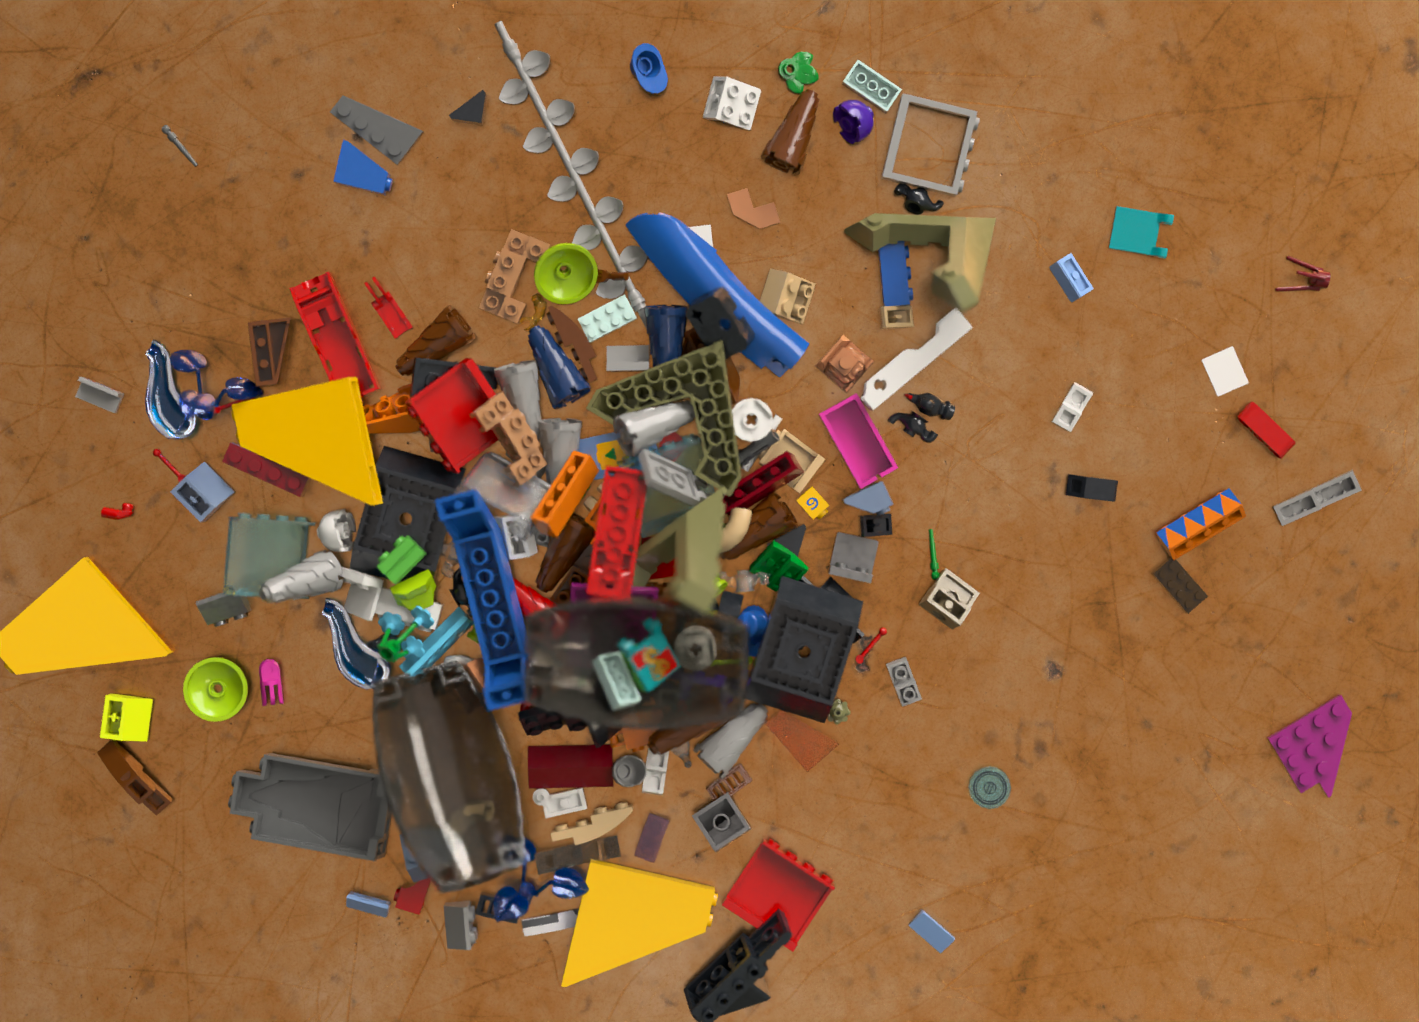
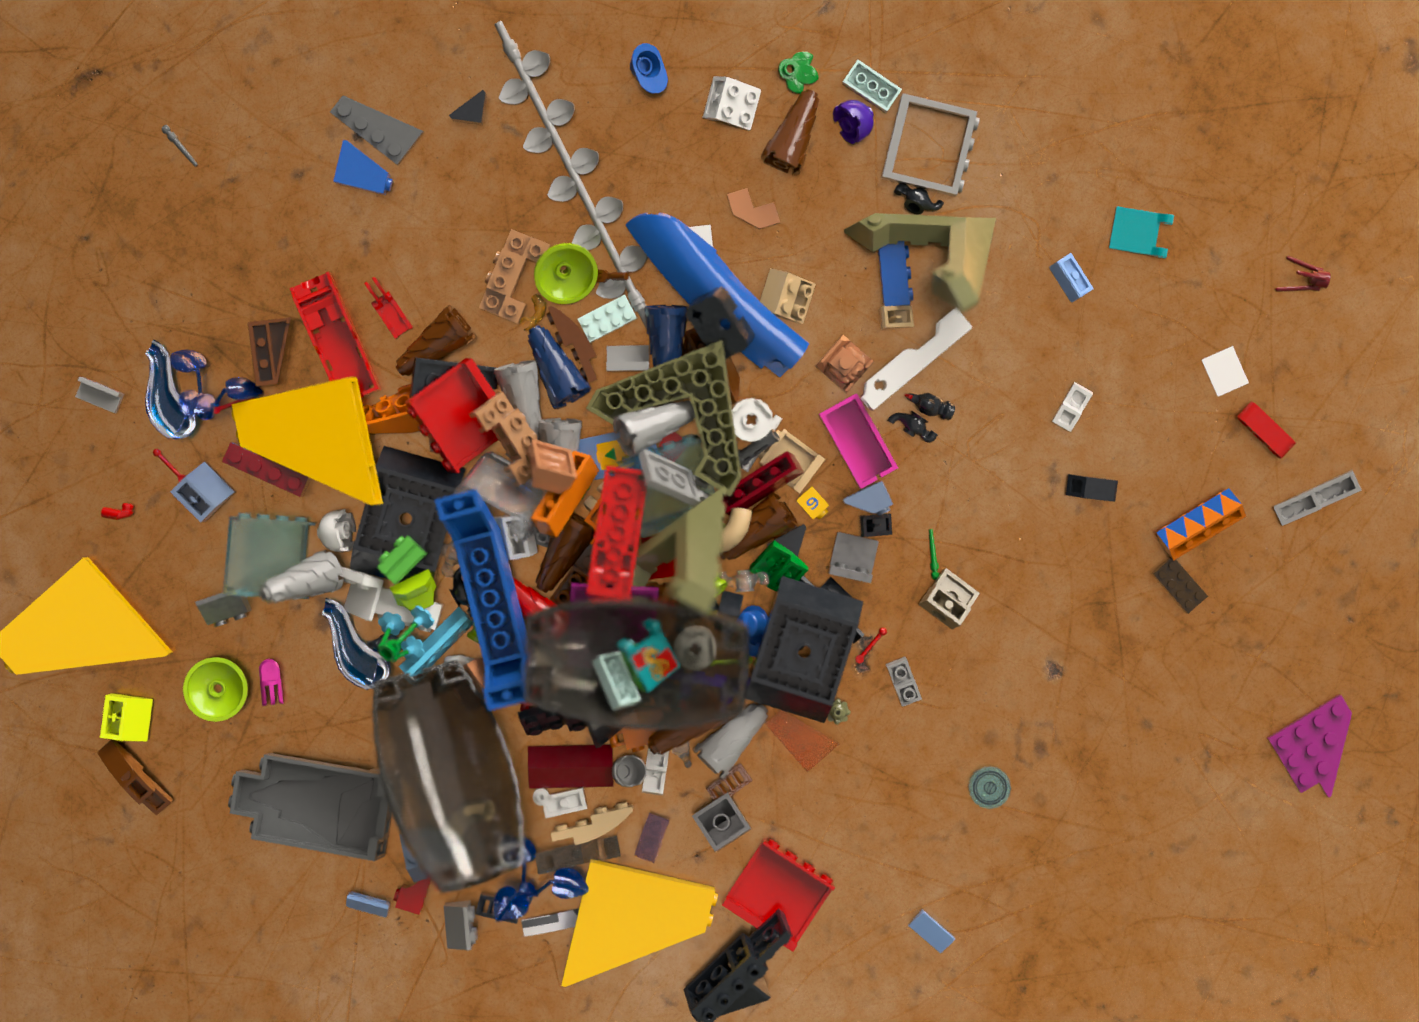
(551, 466): none -> nougat brick

